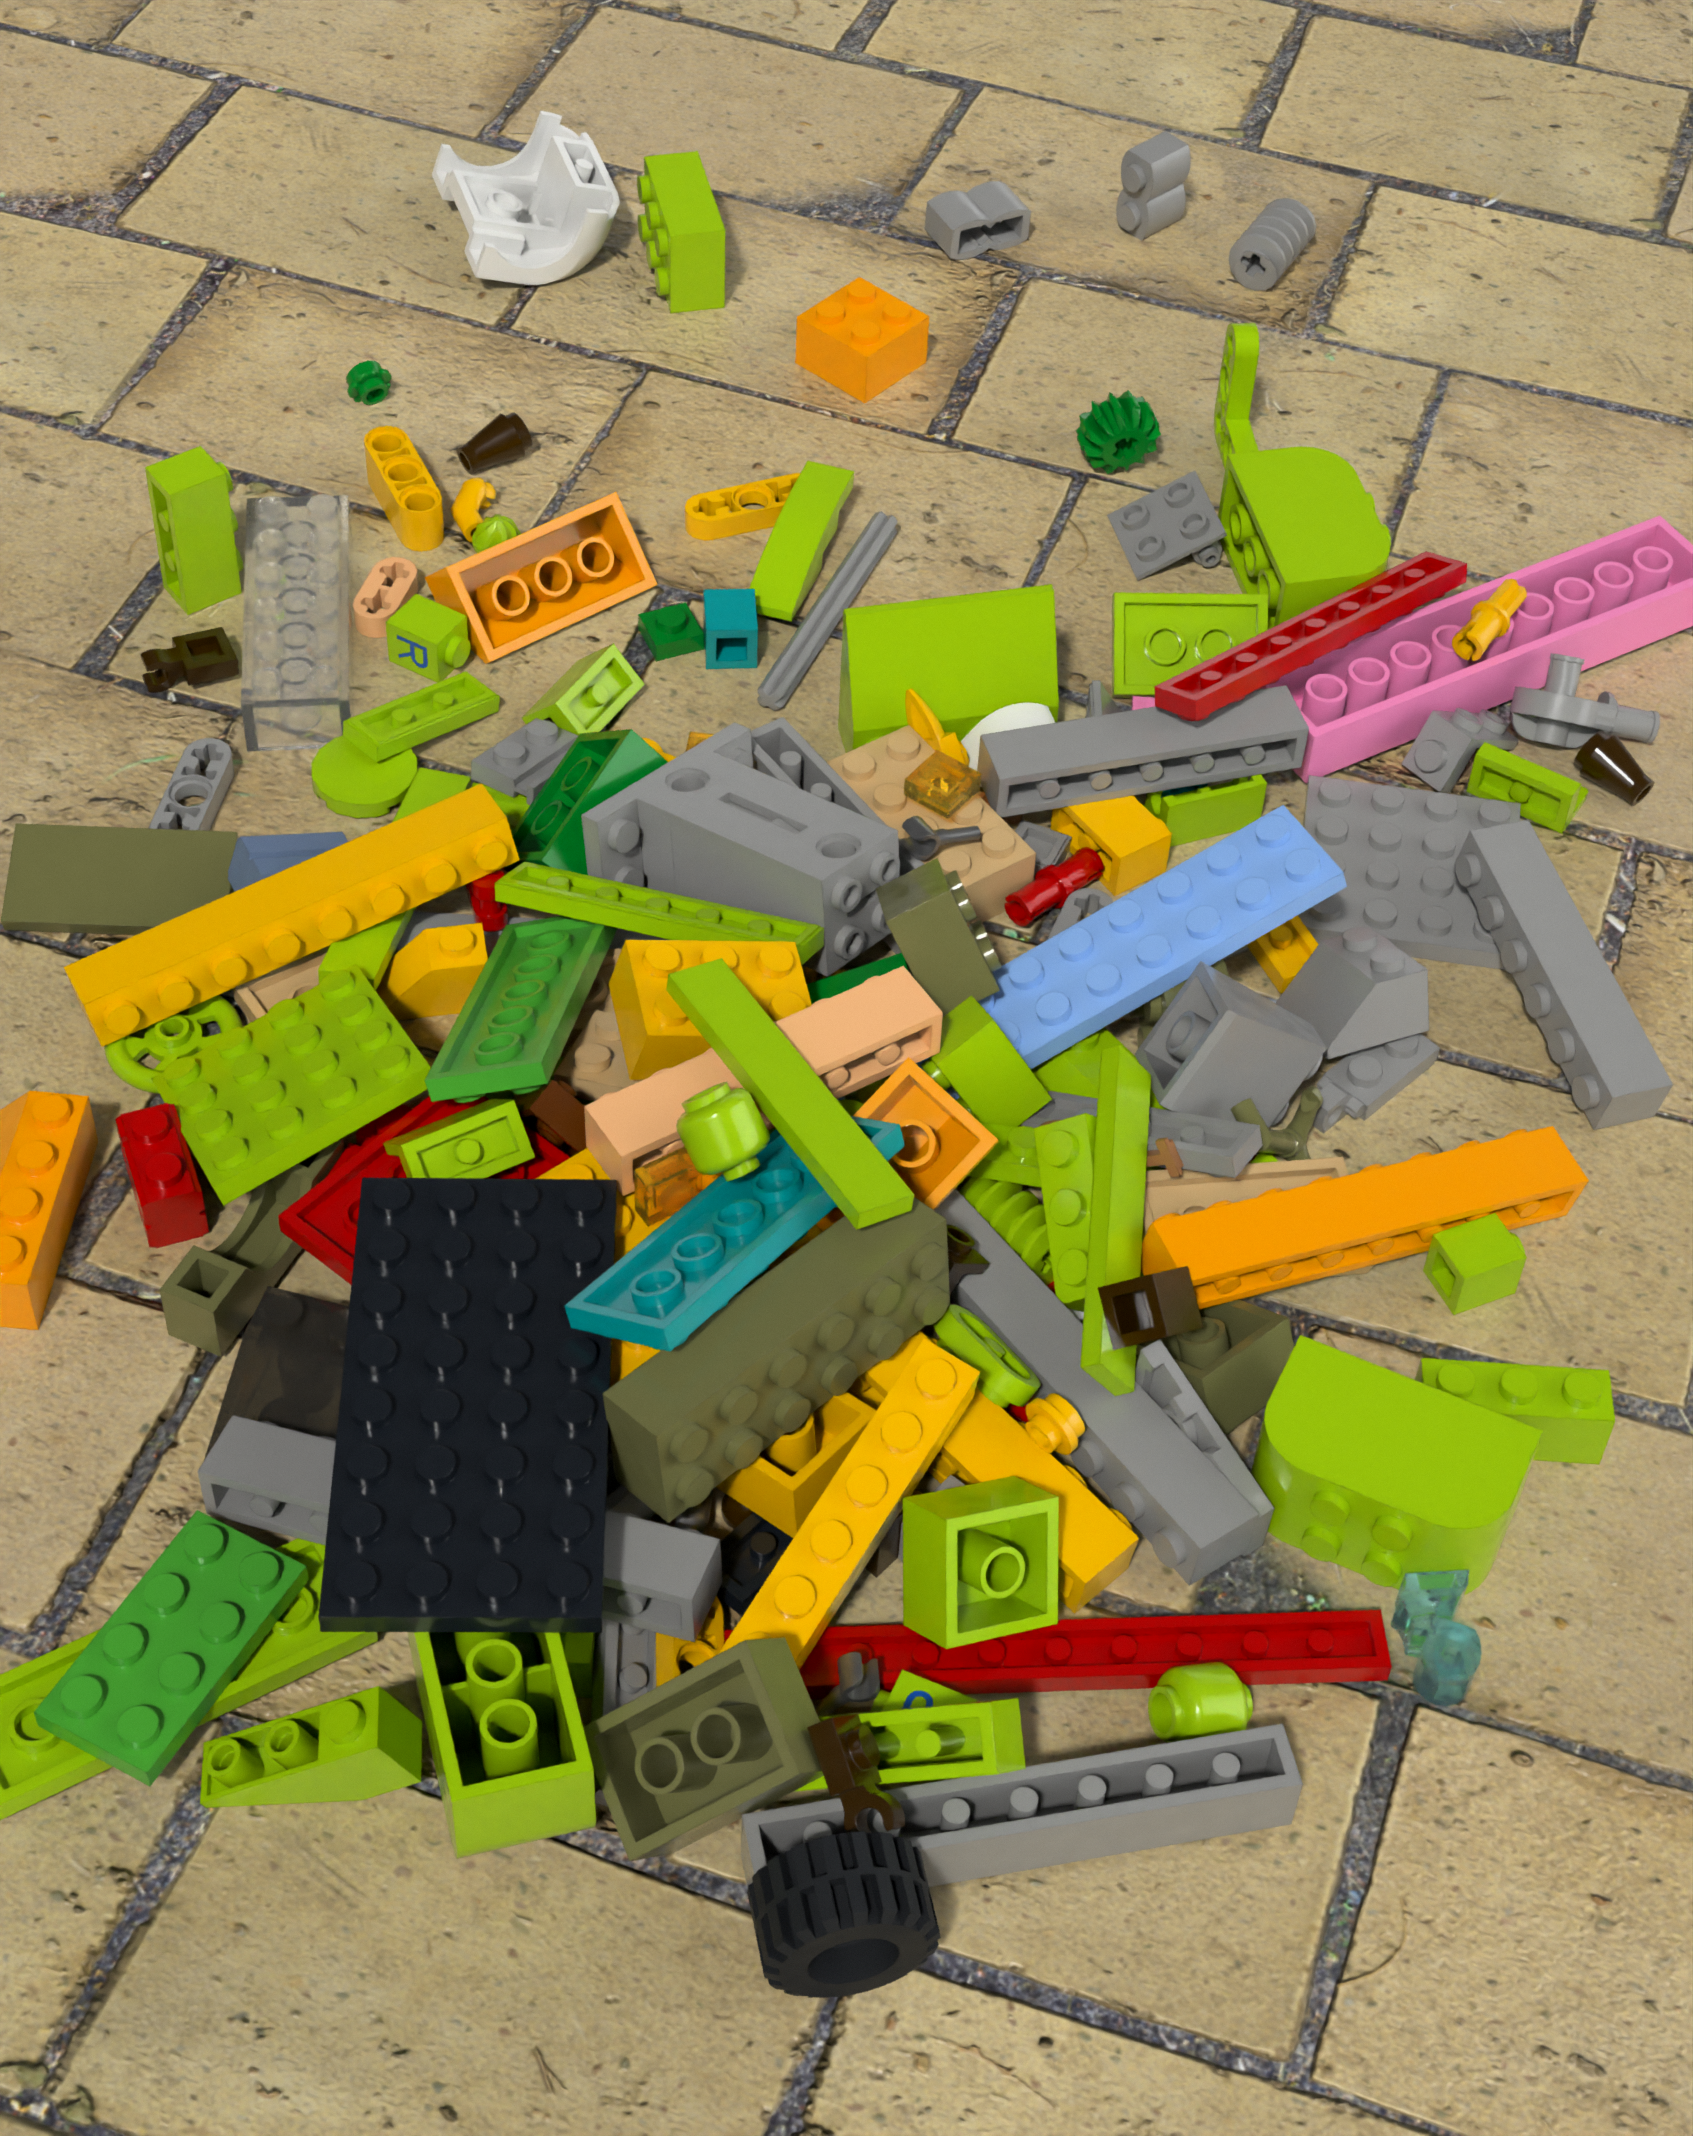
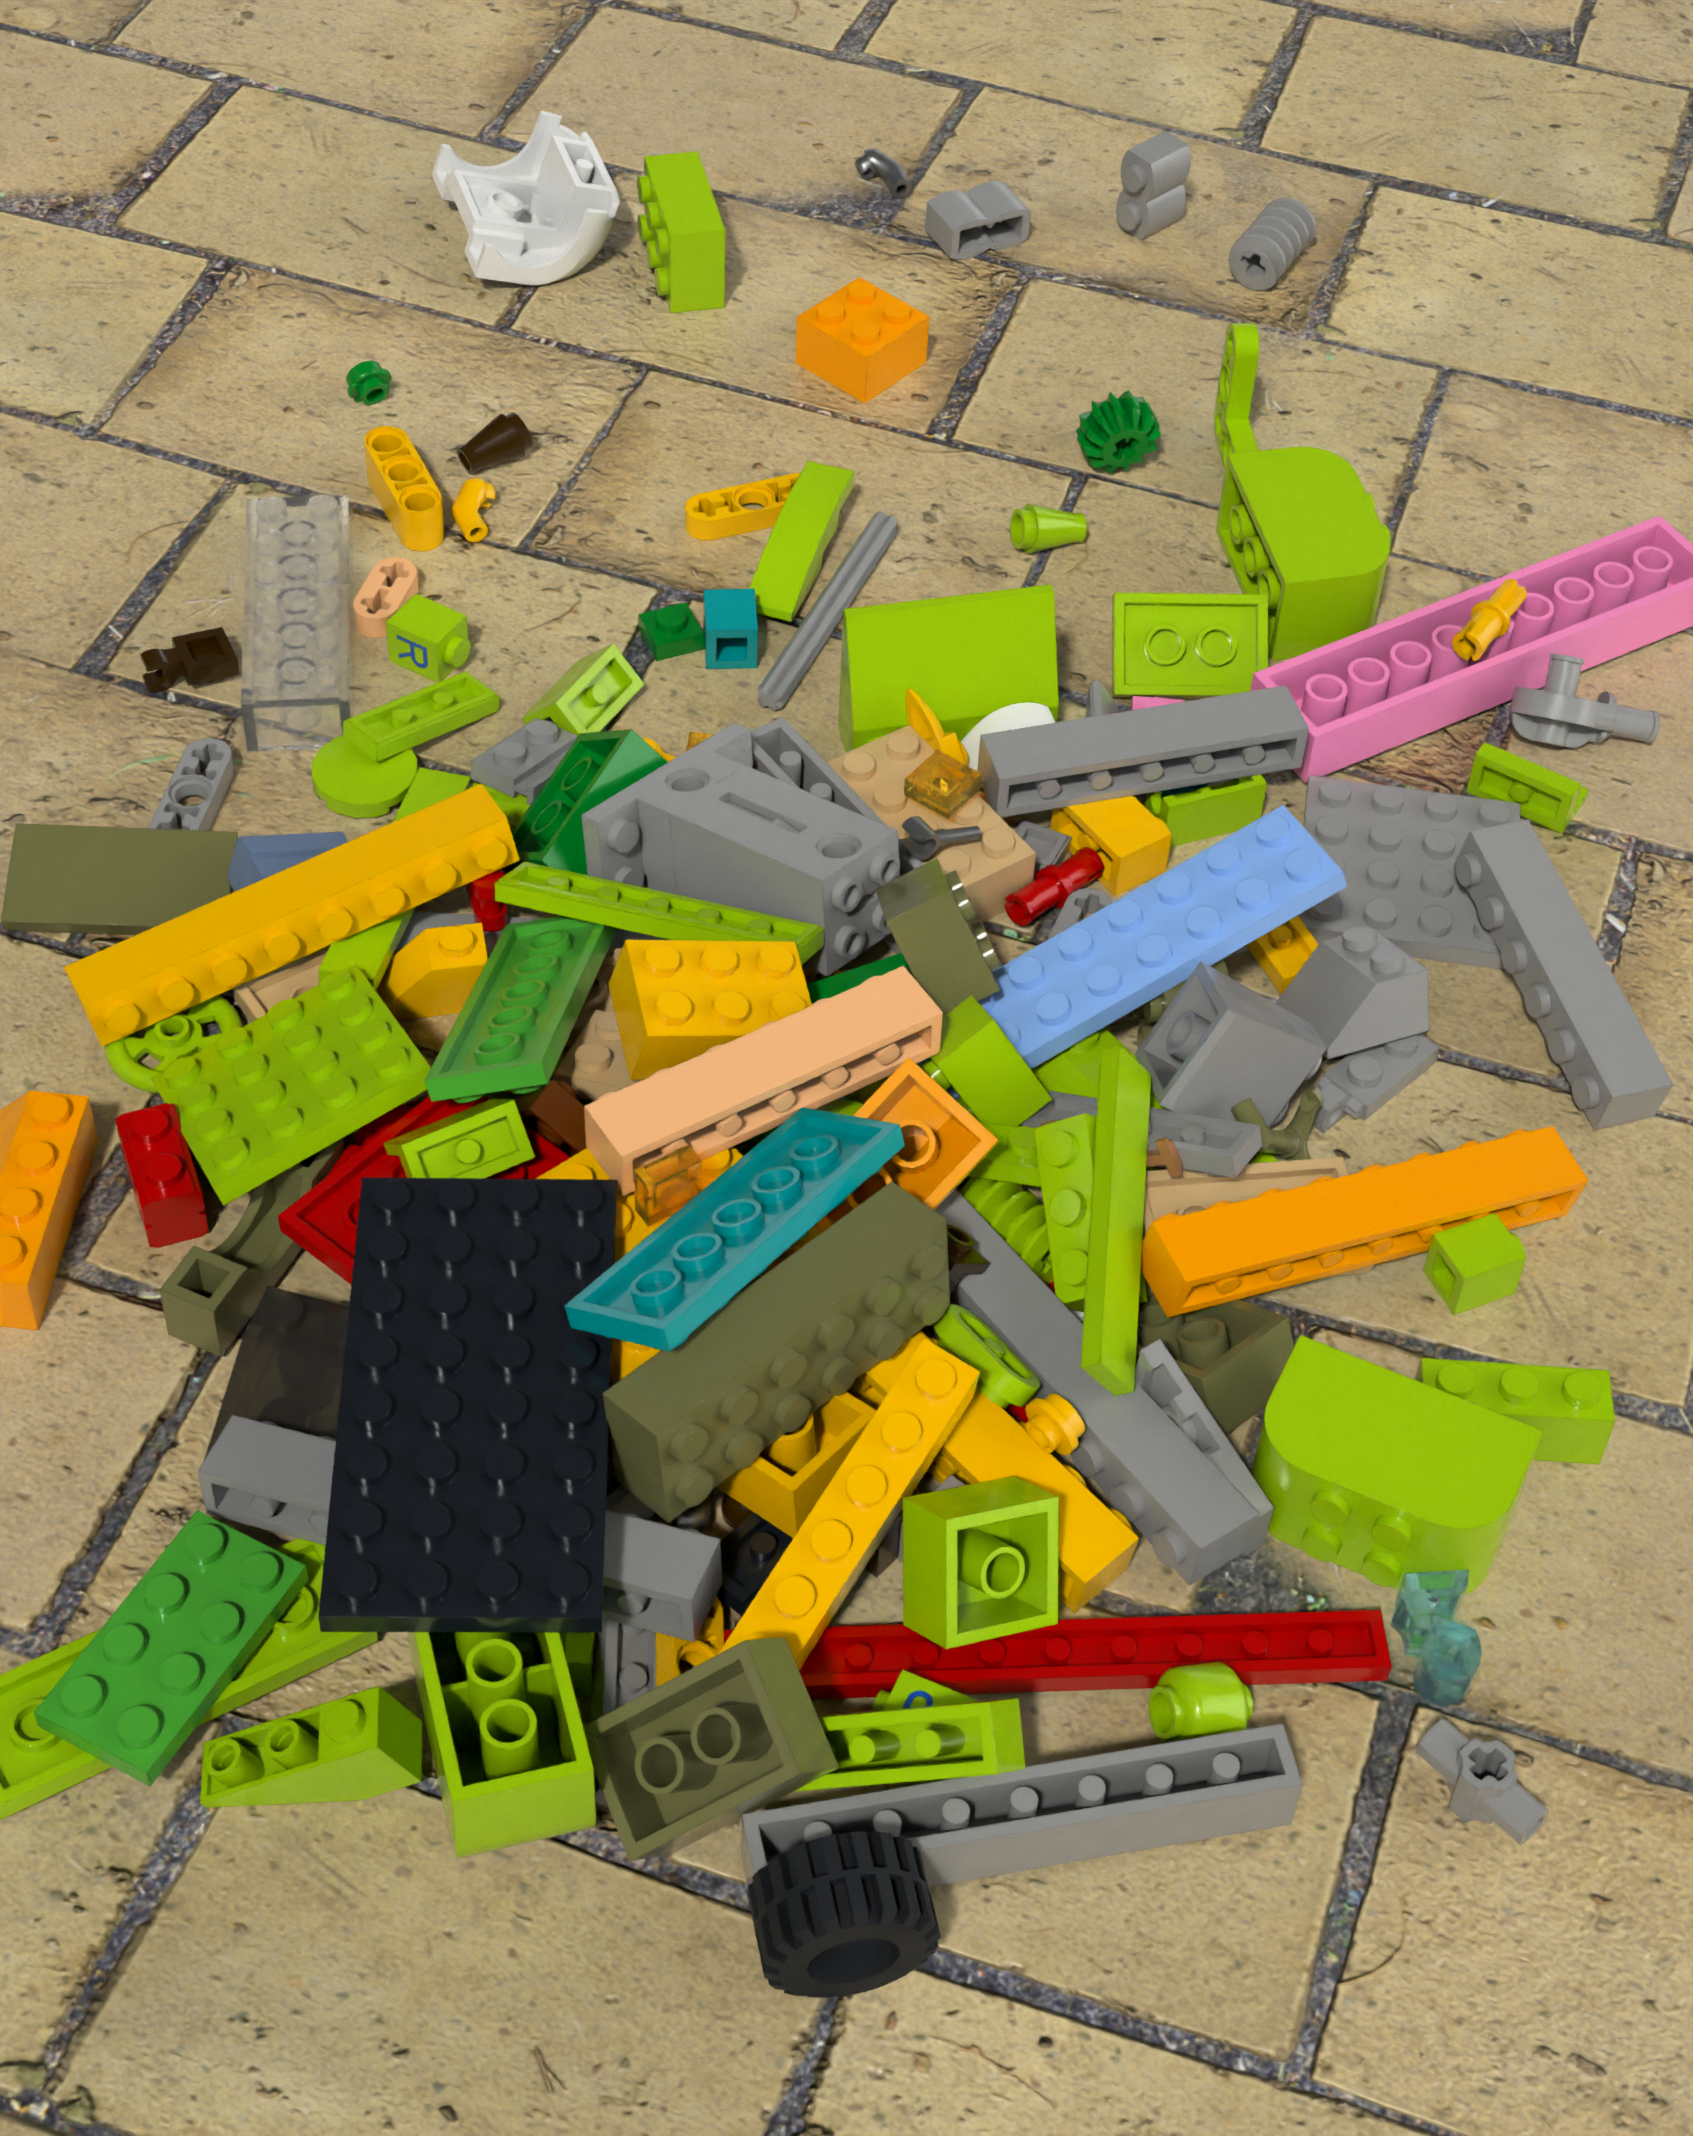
(195, 529): lime brick -> none
(493, 531): lime plate -> none
(545, 578): light orange slope -> none
(723, 1131): lime head -> none
(790, 1094): lime tile -> none
(849, 1765): dark brown plate -> none
(856, 1683): flat silver hand -> none
(891, 171): none -> flat silver arm
(1044, 528): none -> lime cone
(1150, 1307): dark brown brick -> none
(1169, 527): light grey hinge -> none
(1308, 636): red plate -> none
(1449, 743): light grey bracket -> none
(1482, 1781): none -> light grey axle
(1612, 766): dark brown cone -> none

